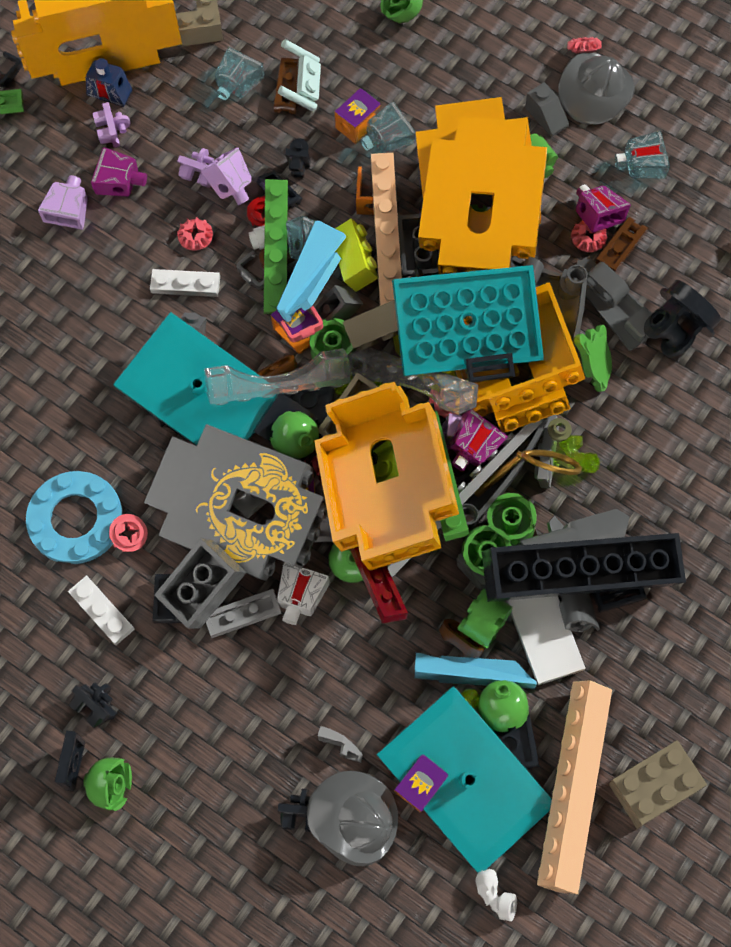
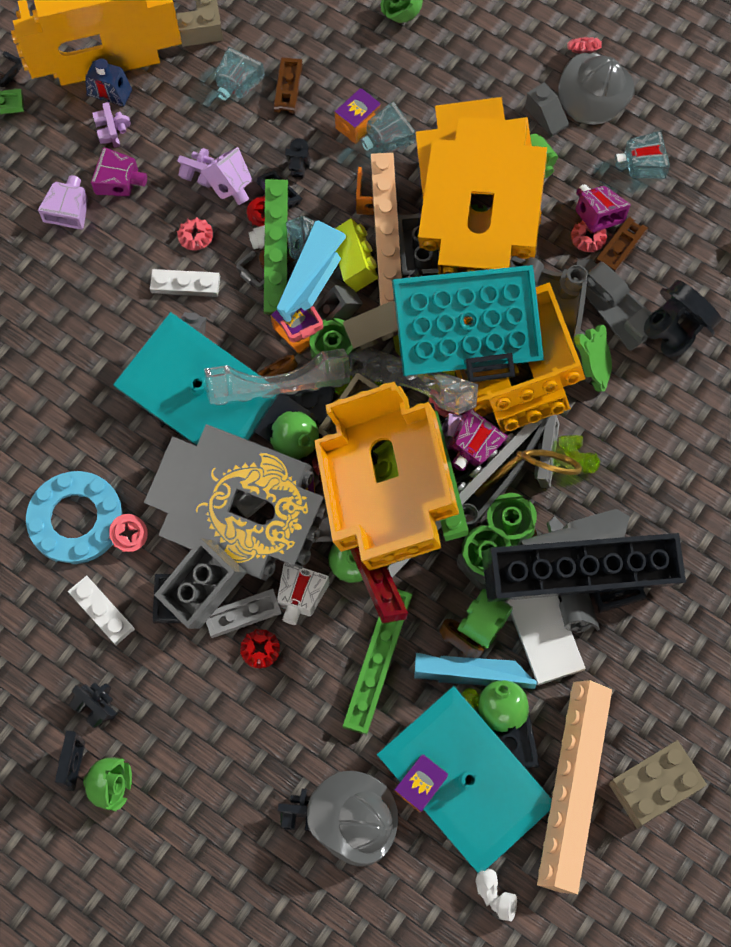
(259, 659): none -> red gear
(308, 78): light aqua plate -> none
(348, 749): light grey slope -> none
(374, 672): none -> bright green plate
(555, 434): olive plate -> none

